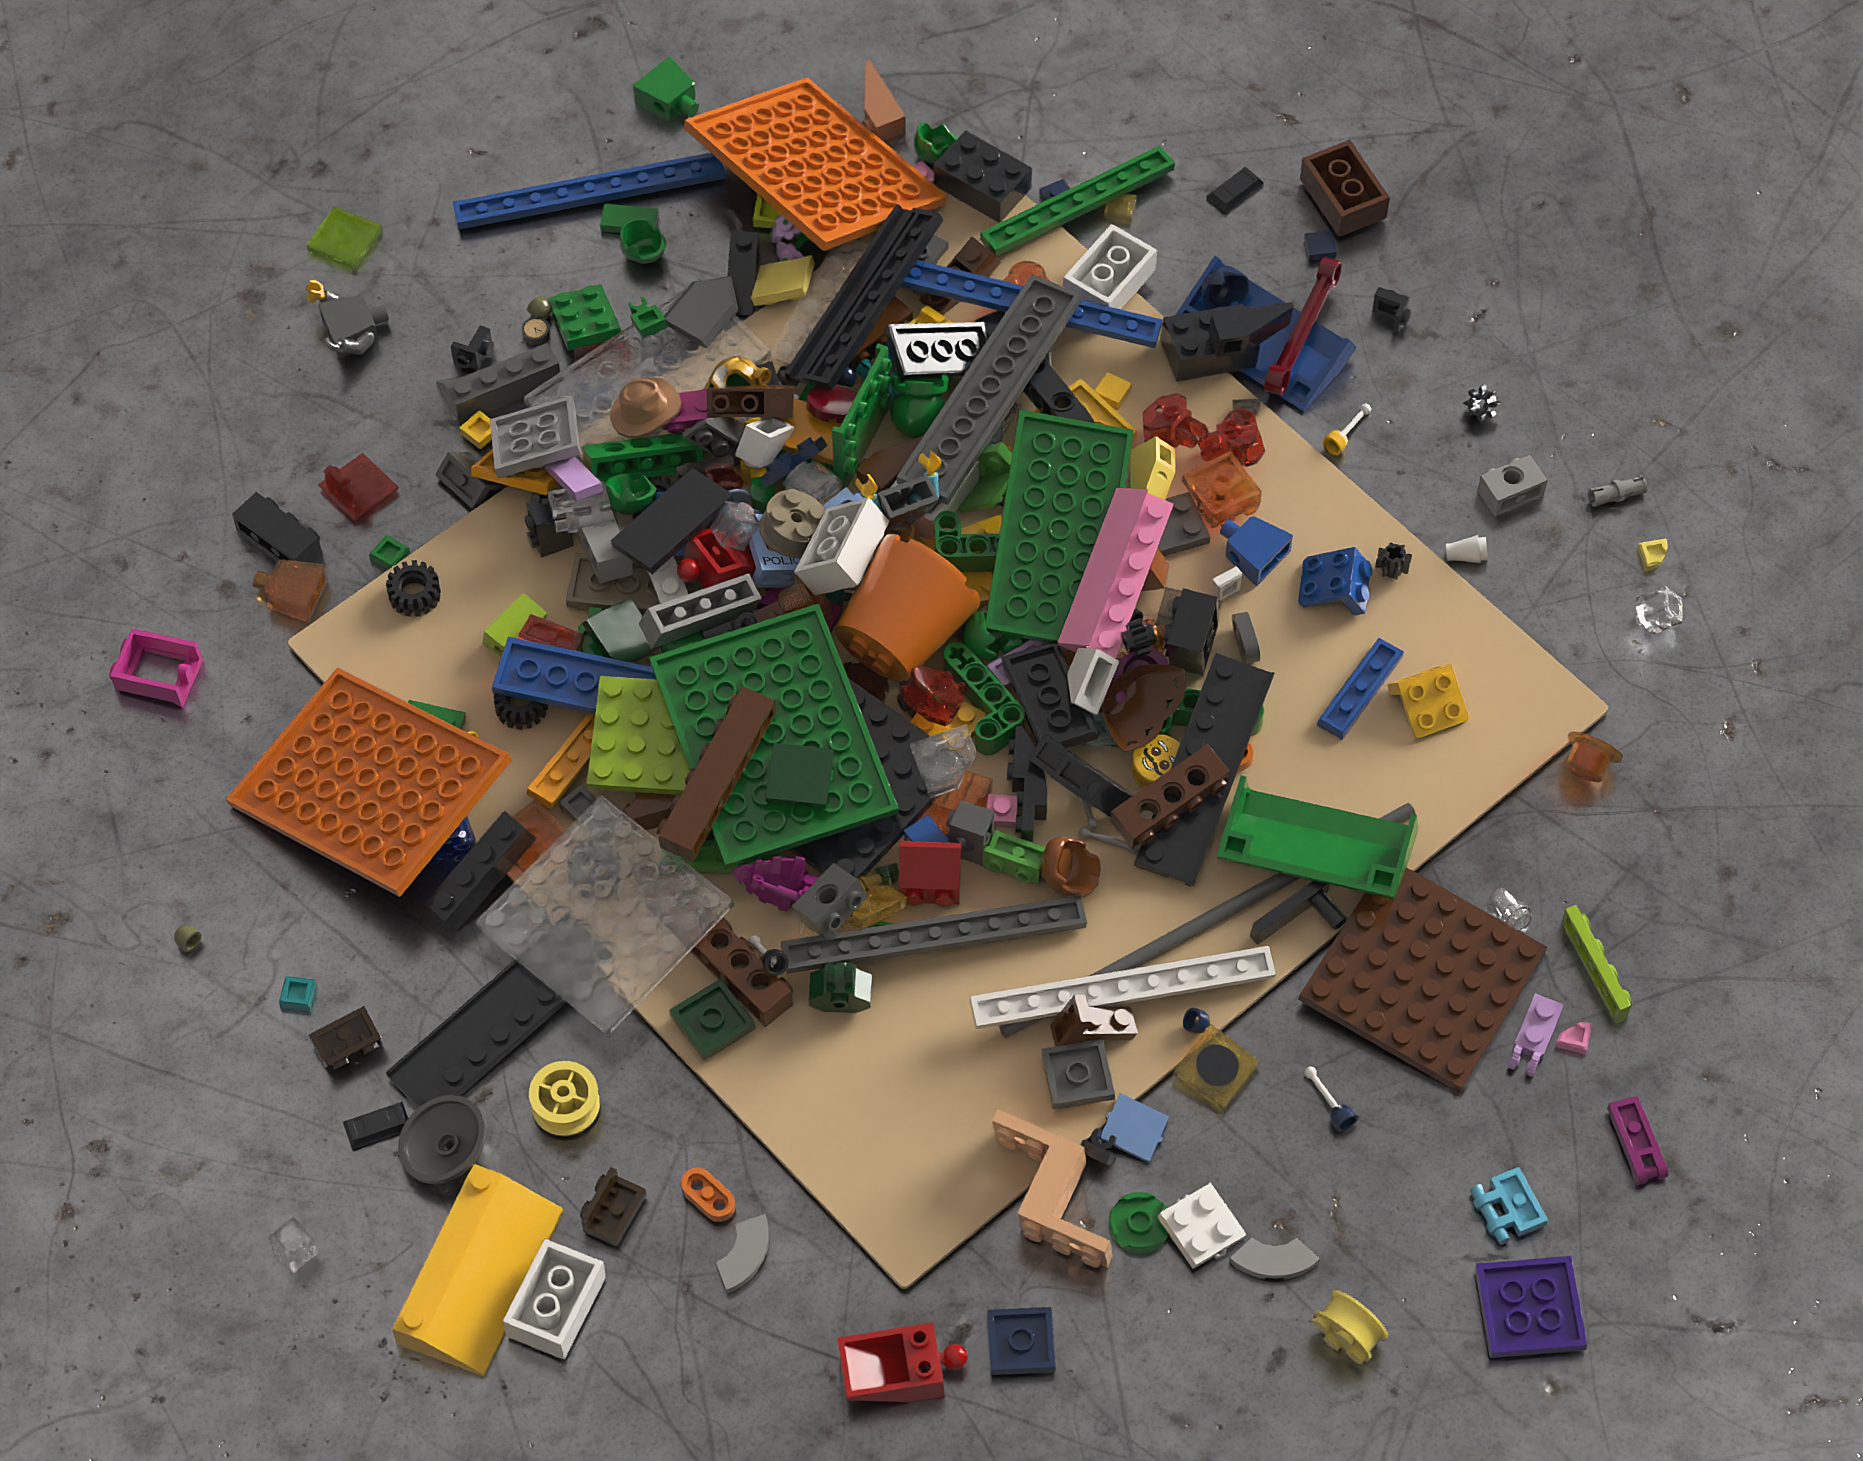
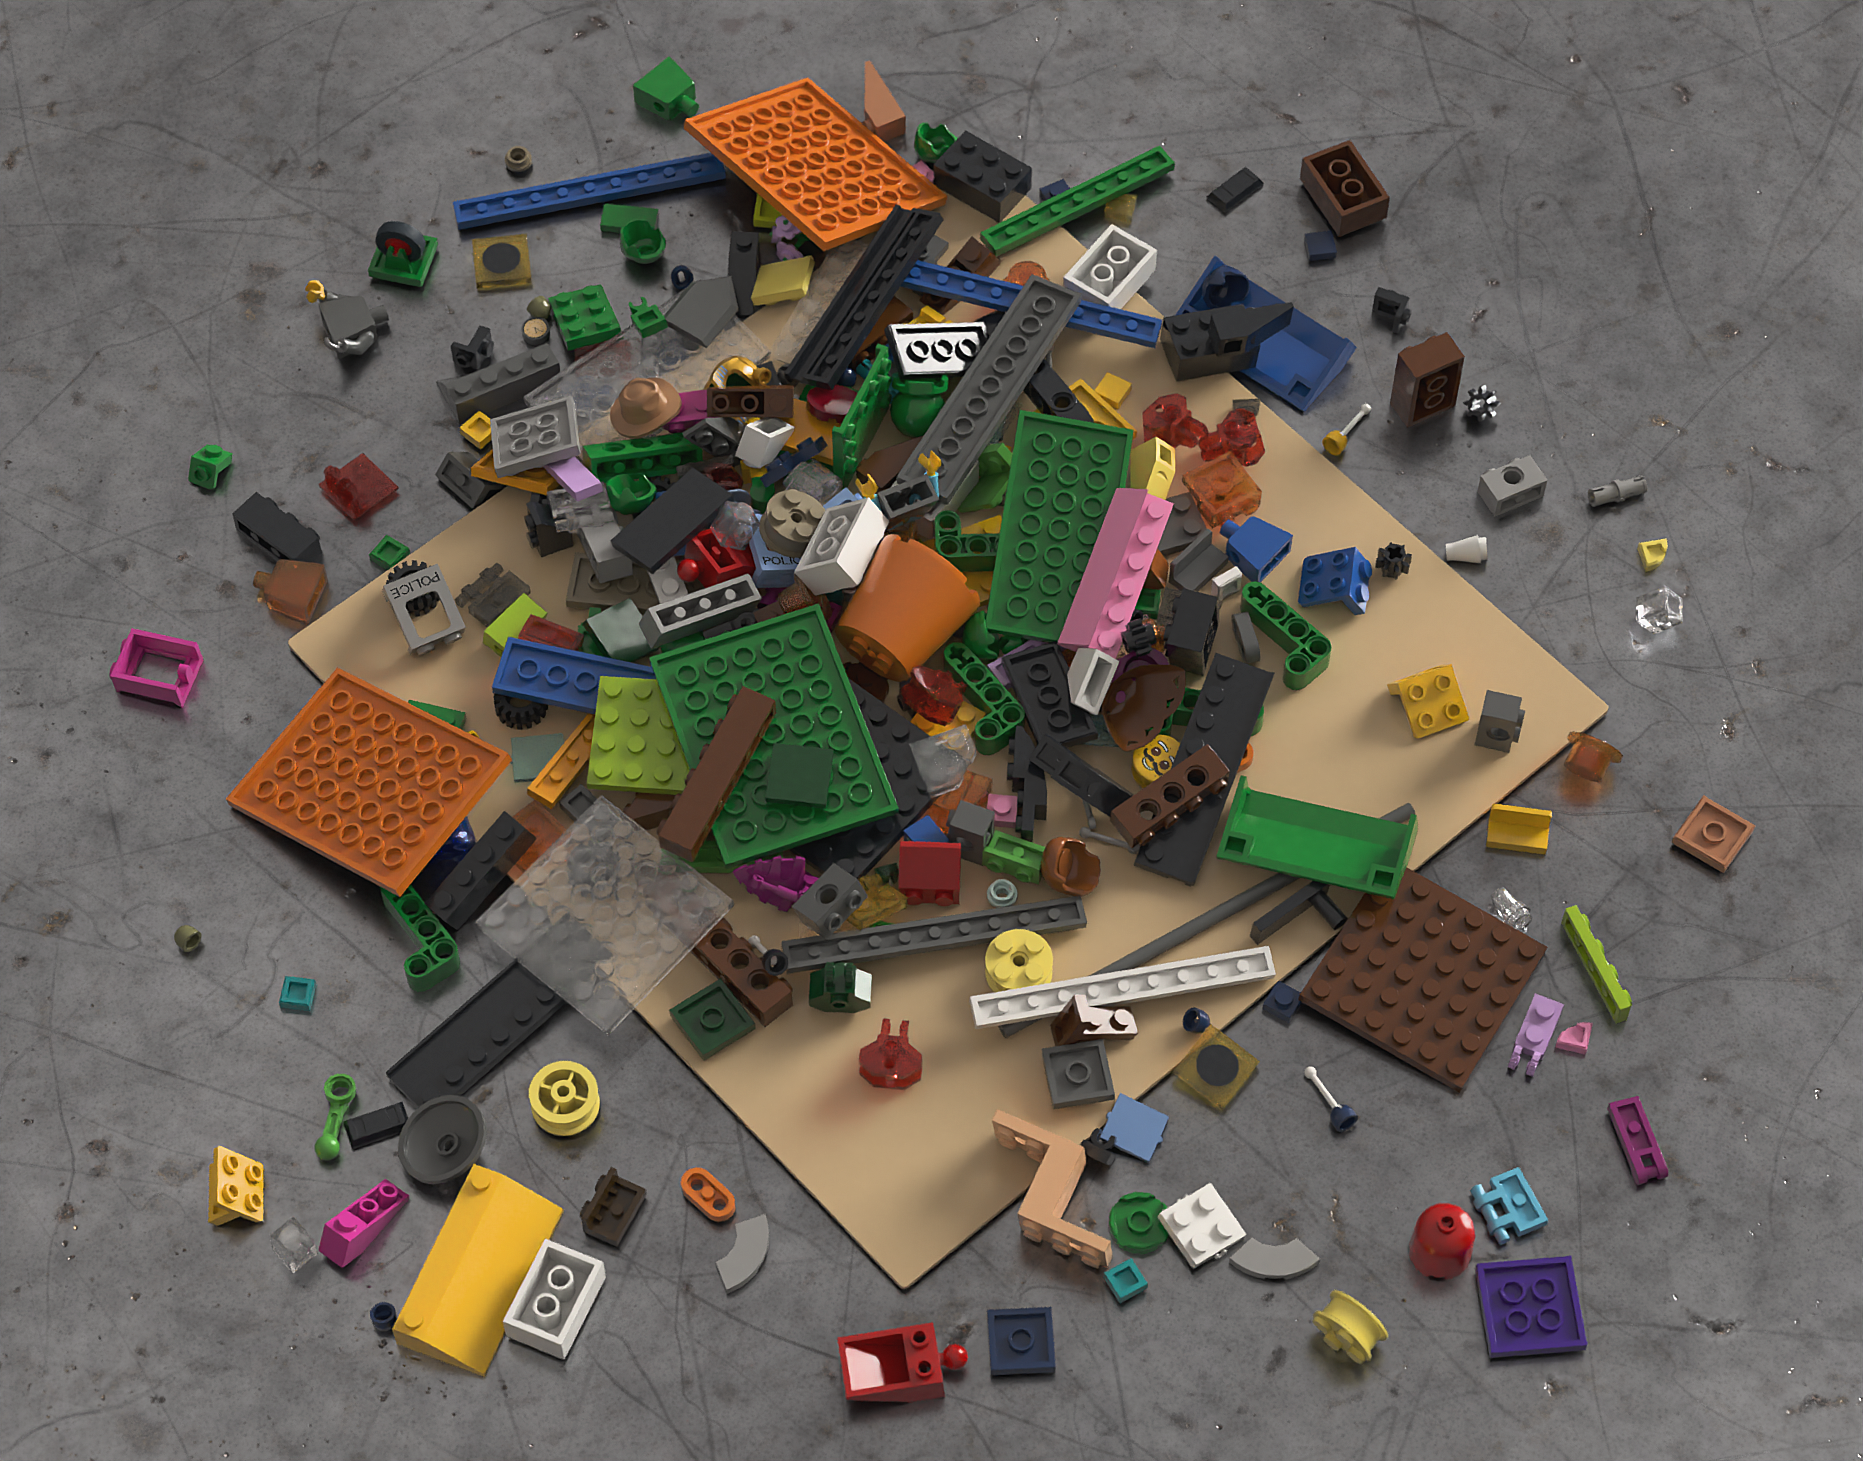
(207, 464): none -> green bracket
(234, 1187): none -> yellow bracket
(327, 1146): none -> bright green piece
(344, 237): clear neon green tile -> none
(344, 1037): dark brown bracket -> none
(361, 1222): none -> dark pink slope
(383, 1316): none -> dark blue hinge
(402, 254): none -> plate
(415, 586): none -> light grey window
(429, 947): none -> green beam
(496, 599): none -> clear smoke plate
(501, 260): none -> clear yellow tile
(518, 159): none -> dark tan plate
(532, 754): none -> clear light blue piece
(687, 274): none -> dark blue hinge
(892, 1058): none -> clear red hinge
(1002, 886): none -> light aqua plate
(1018, 961): none -> light yellow wheel
(1125, 1280): none -> teal plate
(1149, 602): none -> green tile
(1197, 564): none -> dark grey panel
(1264, 604): none -> green beam
(1279, 374): dark red piece -> none
(1282, 1002): none -> dark blue plate
(1360, 688): blue tile -> none
(1427, 379): none -> reddish brown brick
(1441, 1249): none -> red cylinder
(1500, 721): none -> dark grey brick
(1518, 828): none -> yellow panel
(1713, 834): none -> nougat plate

